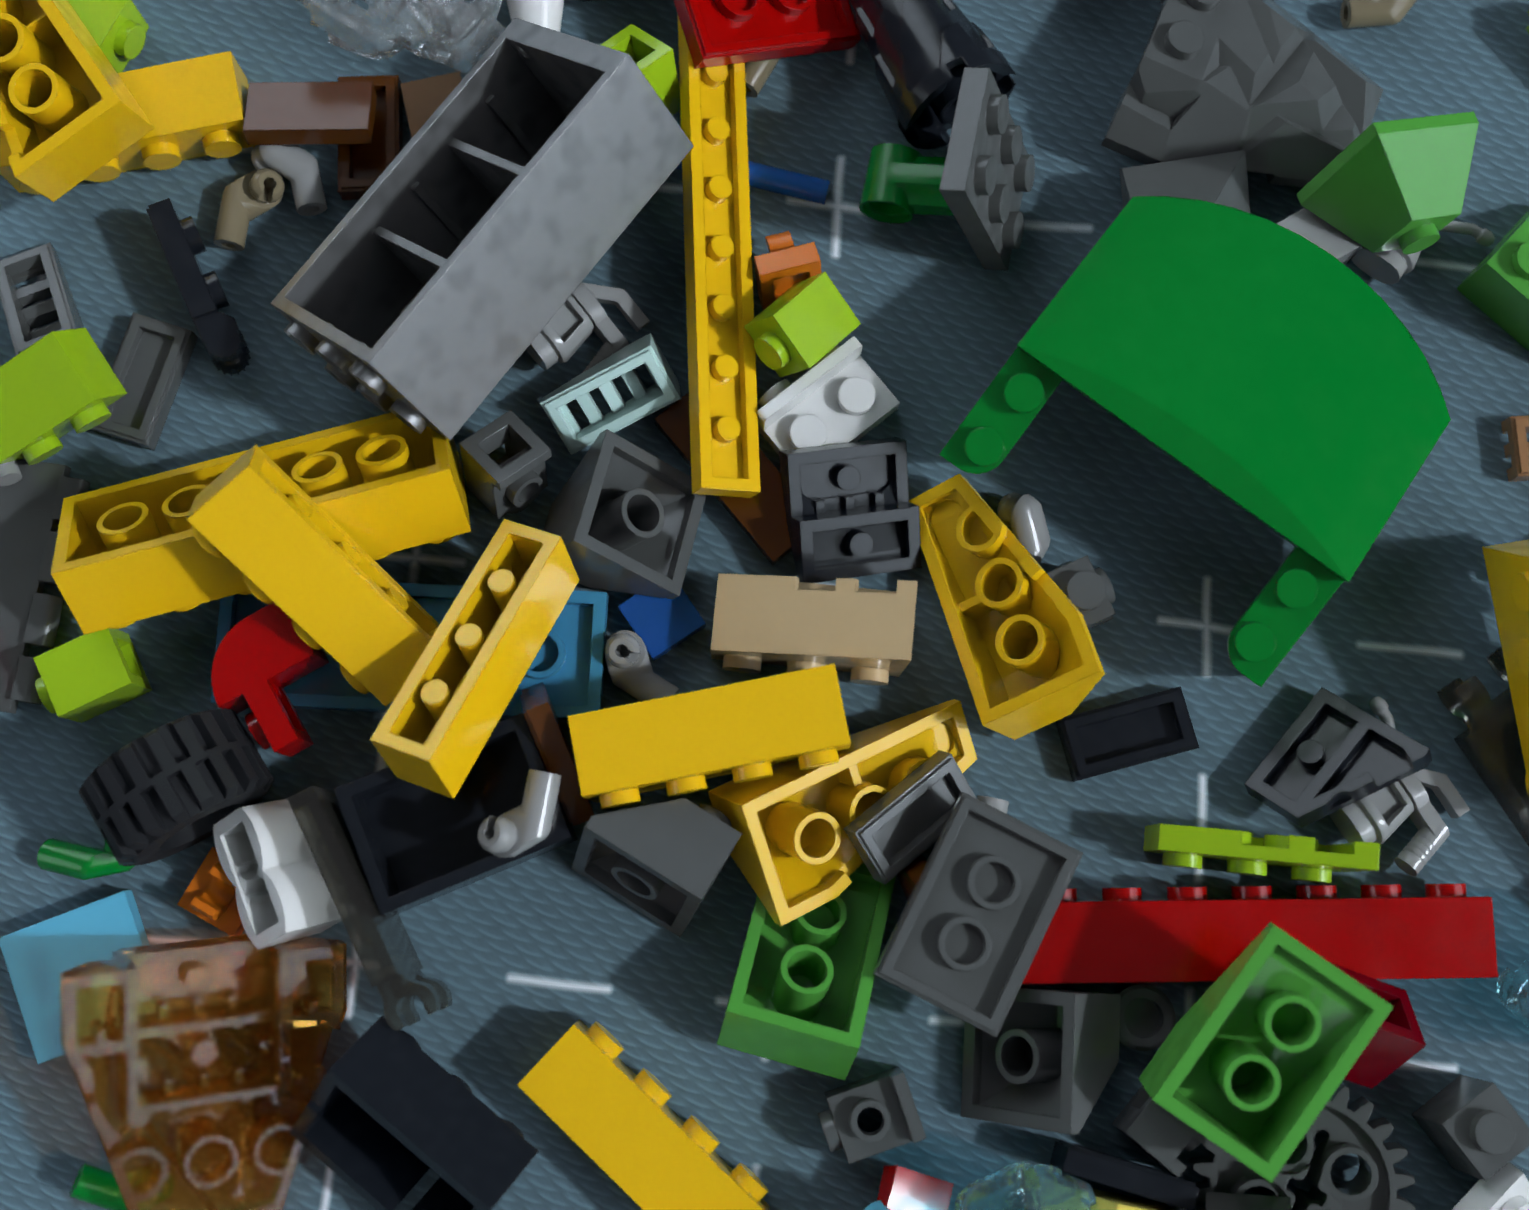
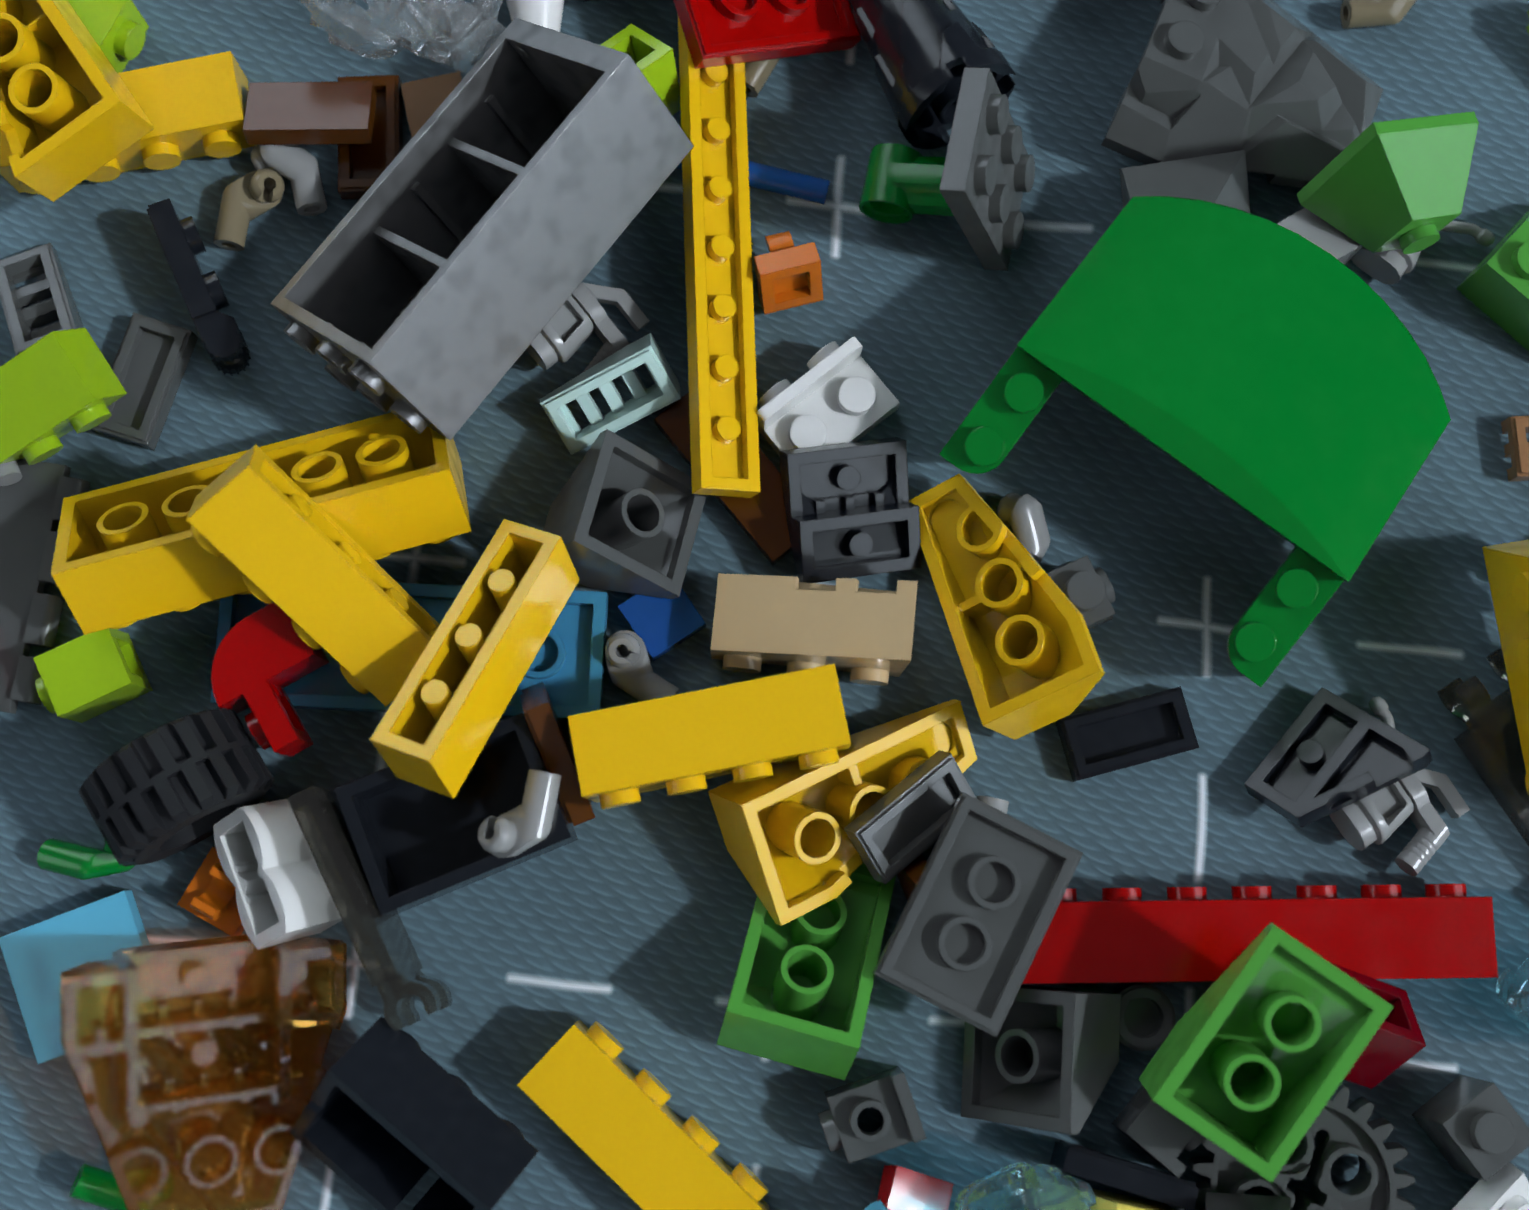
(514, 478): dark grey brick -> none
(657, 857): dark grey slope -> none
(802, 325): lime brick -> none
(1250, 855): lime wing -> none

